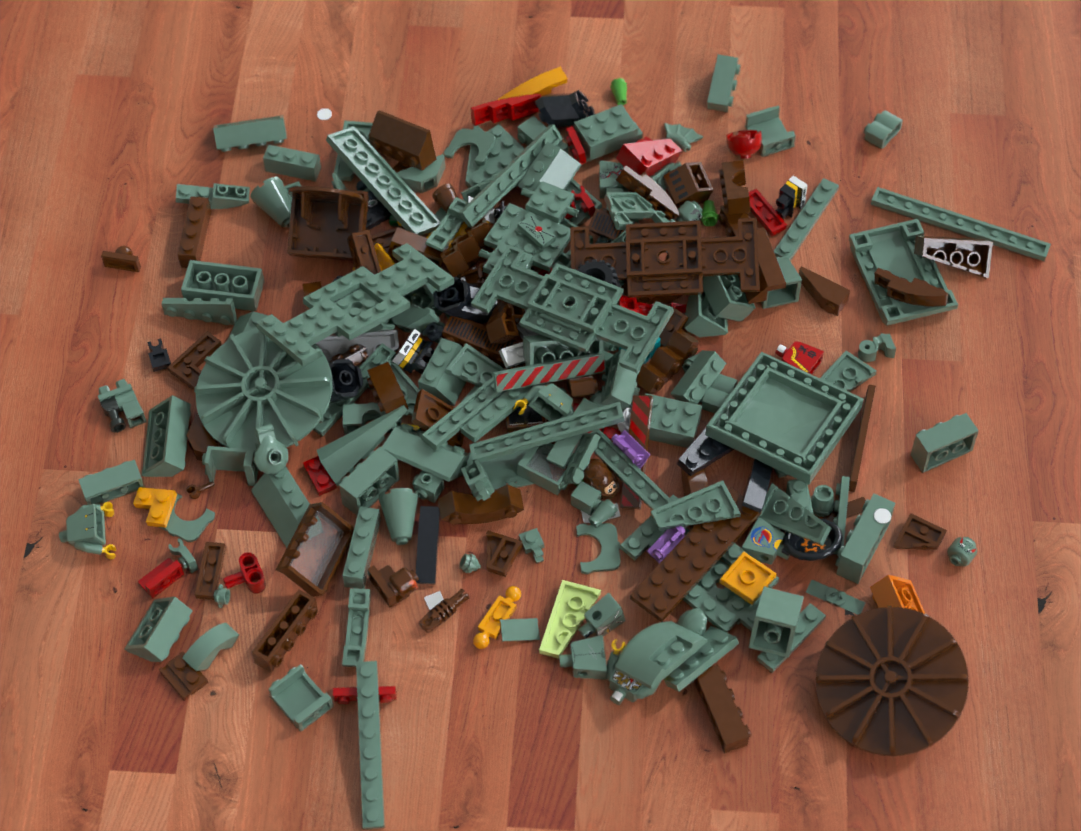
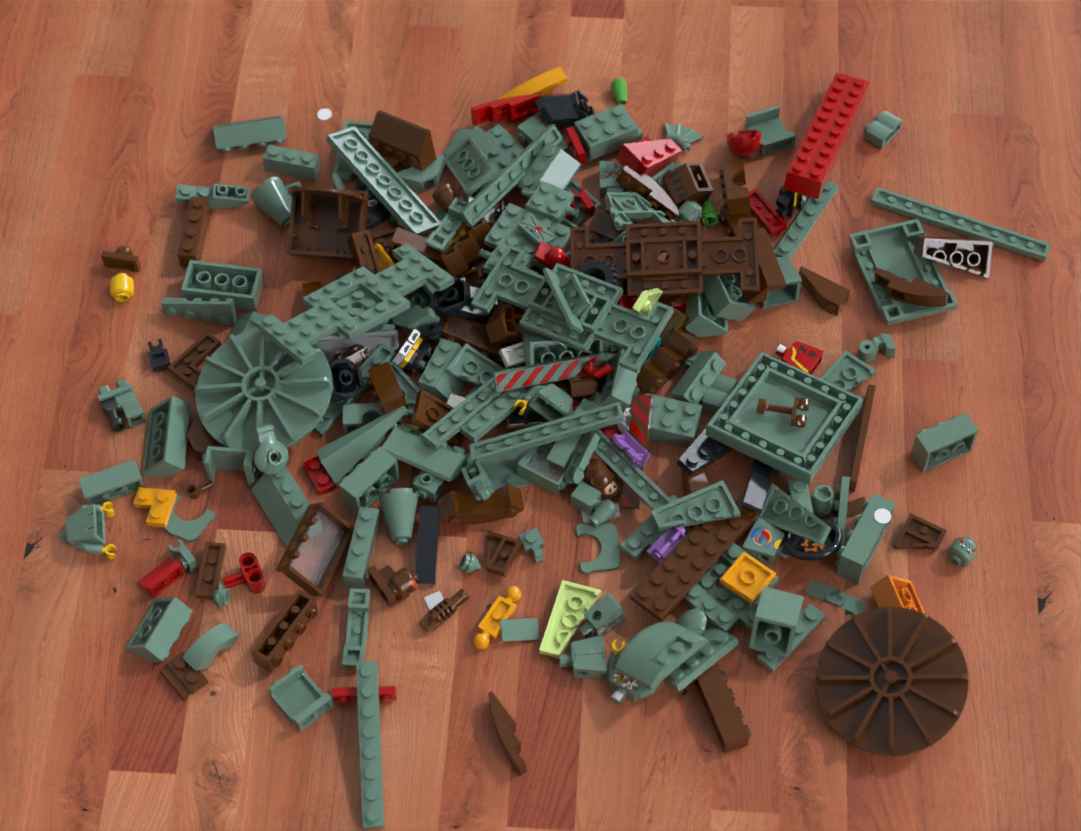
(121, 287): none -> yellow head
(455, 400): none -> white sticker
(469, 166): none -> sand green plate
(505, 729): none -> reddish brown slope
(550, 255): none -> red tile
(570, 297): none -> sand green bracket
(597, 372): none -> red arm
(646, 301): none -> yellowish green wing
(723, 83): sand green wedge -> none
(797, 420): none -> reddish brown bar
(826, 136): none -> red brick

